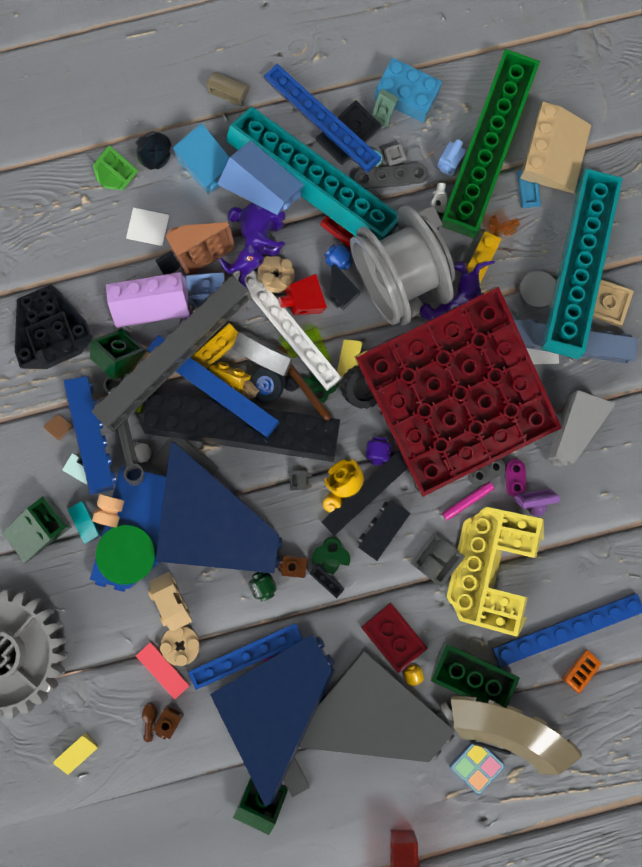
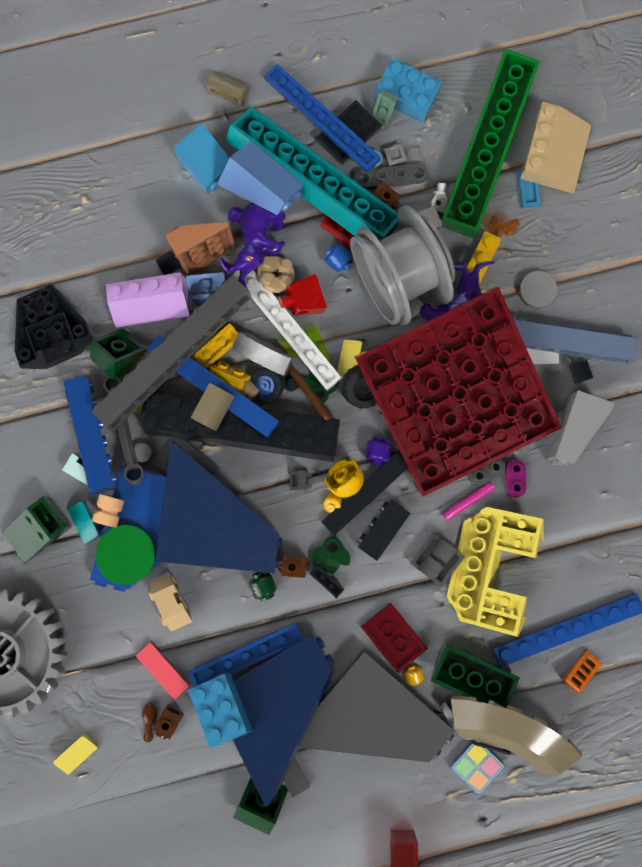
(58, 427): medium nougat slope -> none
(113, 170): bright green slope -> none
(147, 226): white sticker -> none
(153, 150): black tile -> none
(169, 646): tan plate -> none
(212, 407): none -> dark tan brick
(220, 710): none -> dark azure brick
(342, 289): black slope -> none
(387, 195): none -> reddish brown brick
(451, 157): light blue brick -> none
(537, 501): medium lavender tile -> none
(580, 371): none -> black slope
(582, 264): teal brick -> none
(612, 303): tan plate -> none

